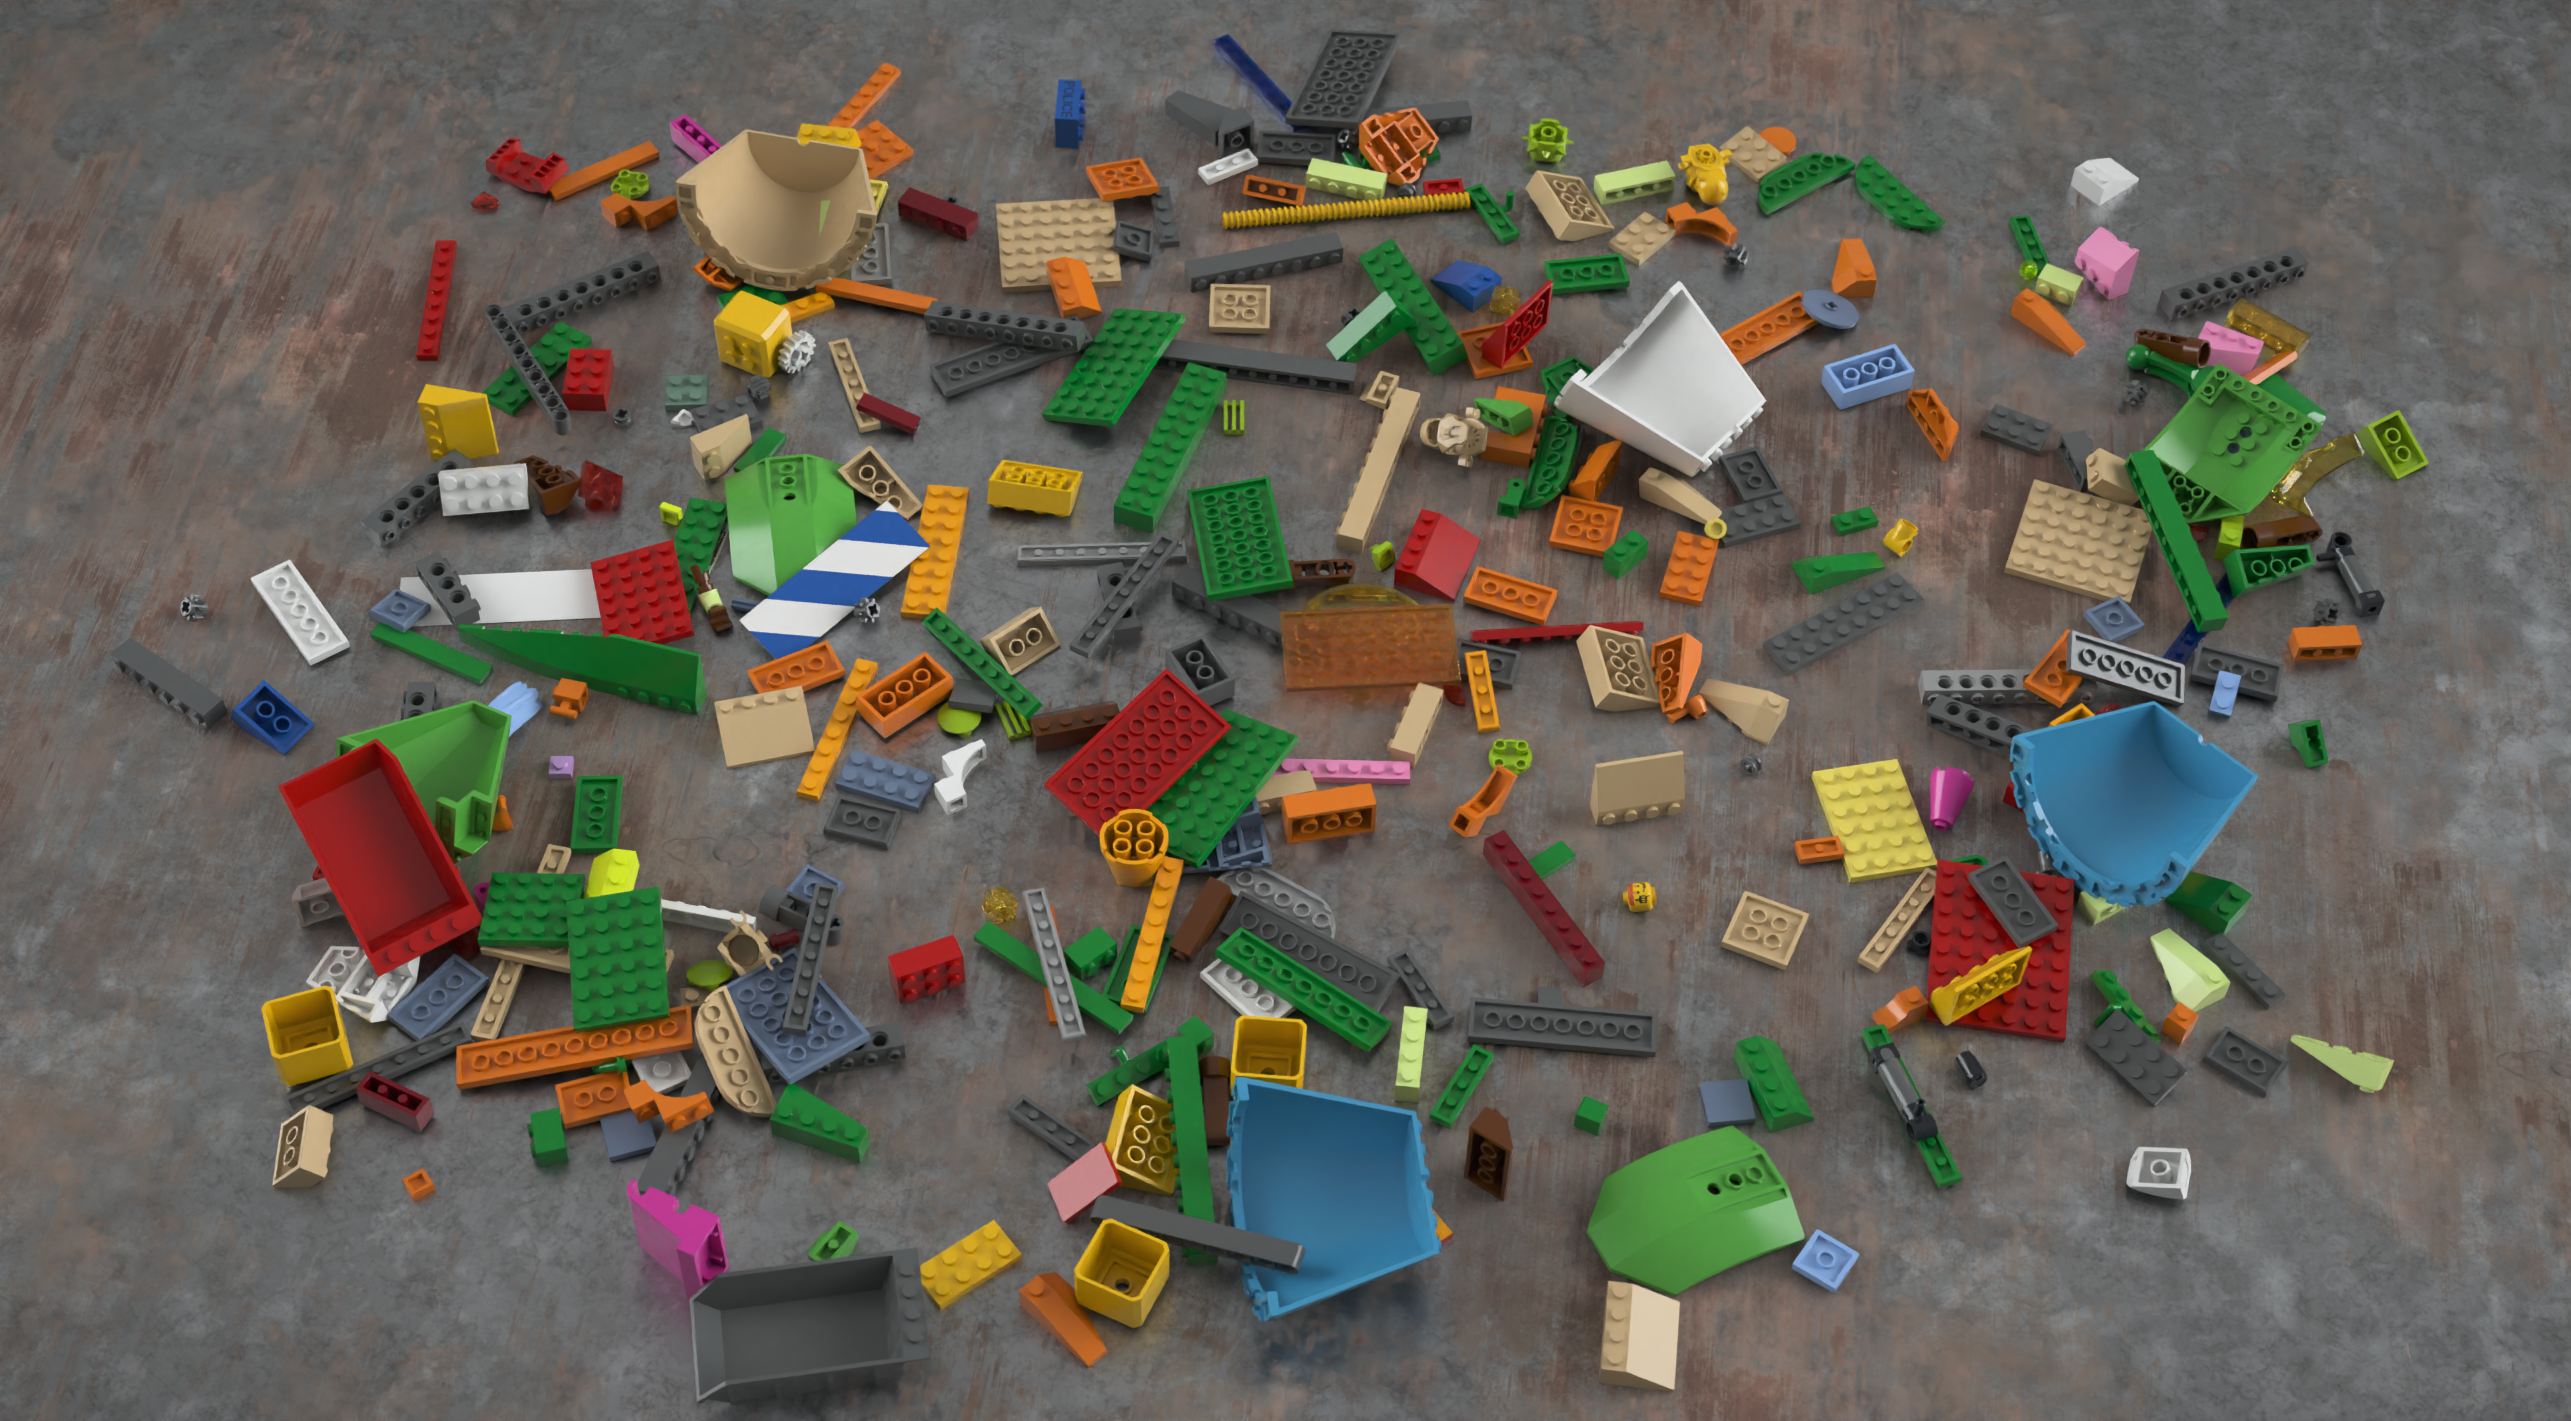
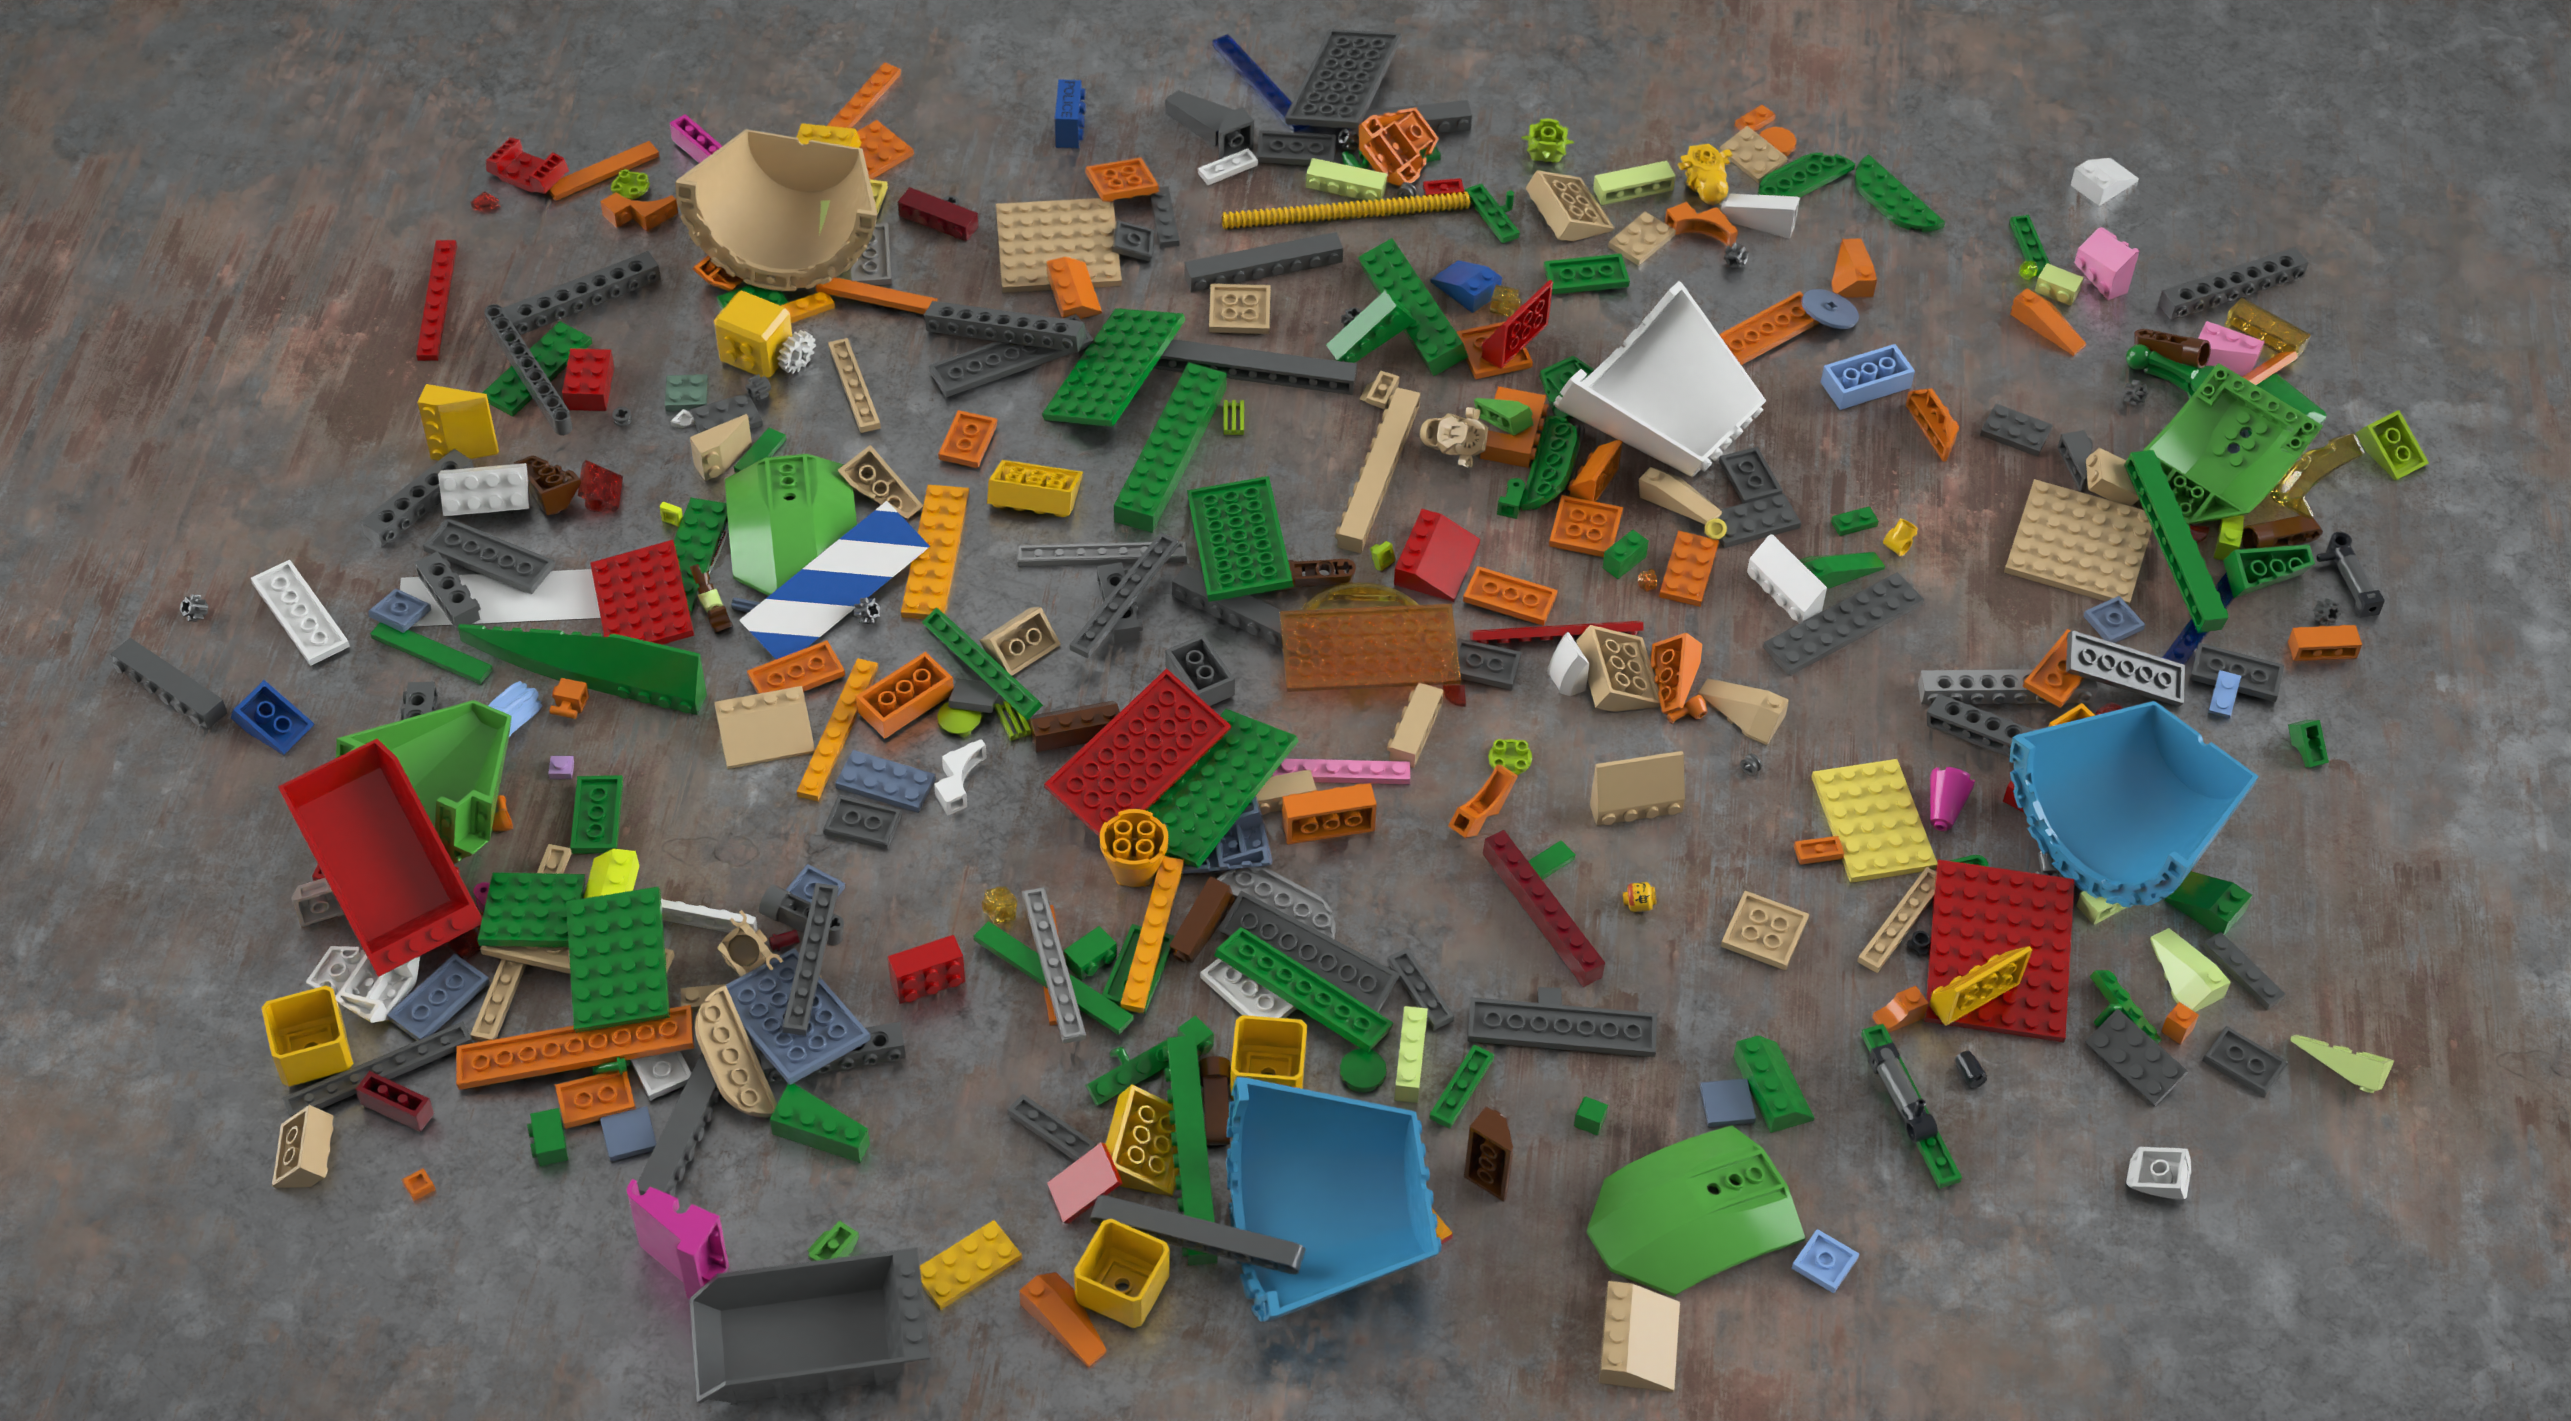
(489, 555): none -> dark grey plate
(675, 1111): orange arch -> none
(709, 974): lime dish -> none
(888, 413): dark red tile -> none
(967, 439): none -> orange plate
(1274, 190): orange brick -> none
(1362, 1070): none -> green tile
(1482, 692): light orange tile -> none
(1569, 667): none -> white slope
(1647, 580): none -> clear orange plate
(1756, 118): none -> orange plate
(1763, 212): none -> white slope
(1787, 580): none -> white slope
(2012, 902): dark grey plate -> none

